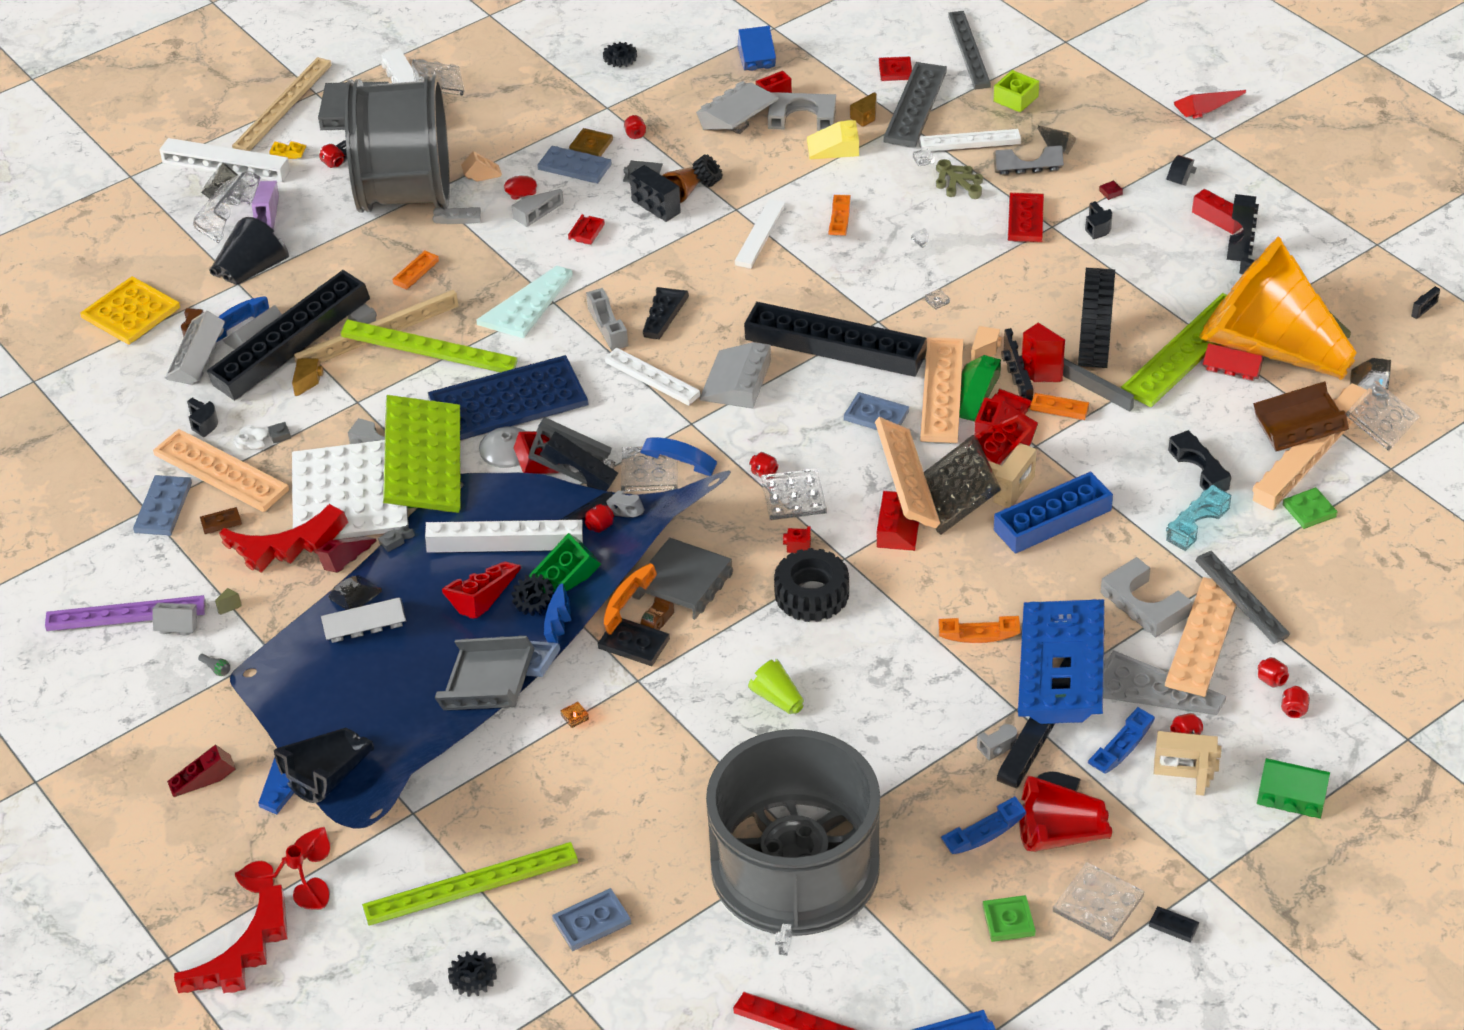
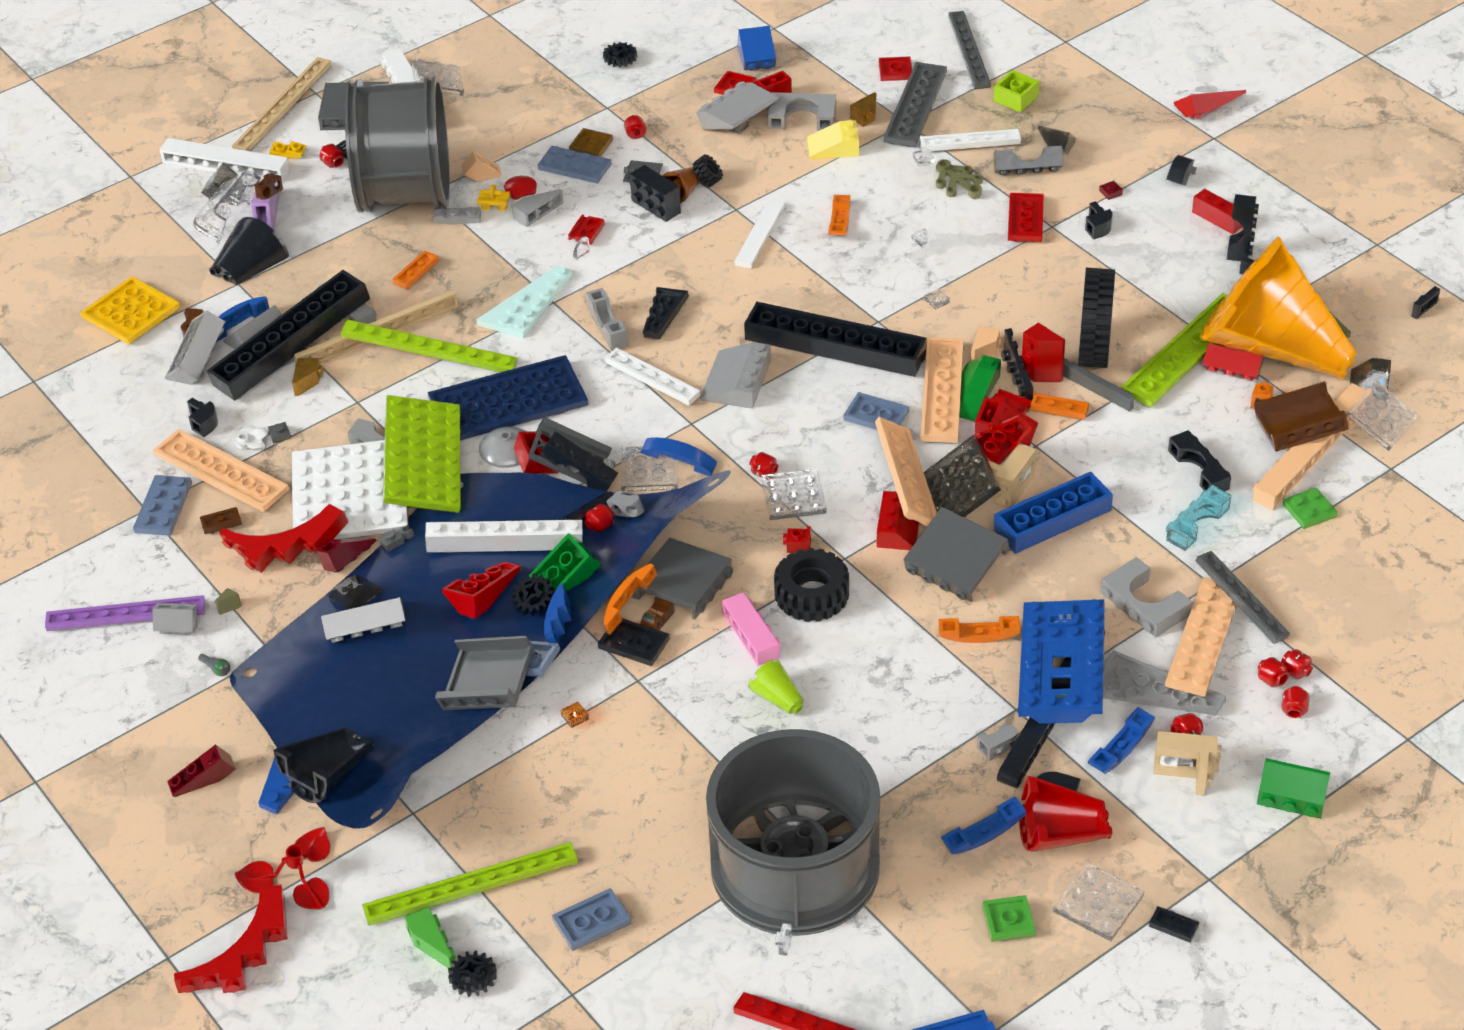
(266, 188): none -> reddish brown leg
(427, 937): none -> bright green slope
(493, 197): none -> yellow hips
(581, 247): none -> clear tile
(729, 81): none -> red tile
(751, 629): none -> bright pink brick
(955, 553): none -> dark grey panel
(1261, 391): none -> orange brick
(1298, 663): none -> red head

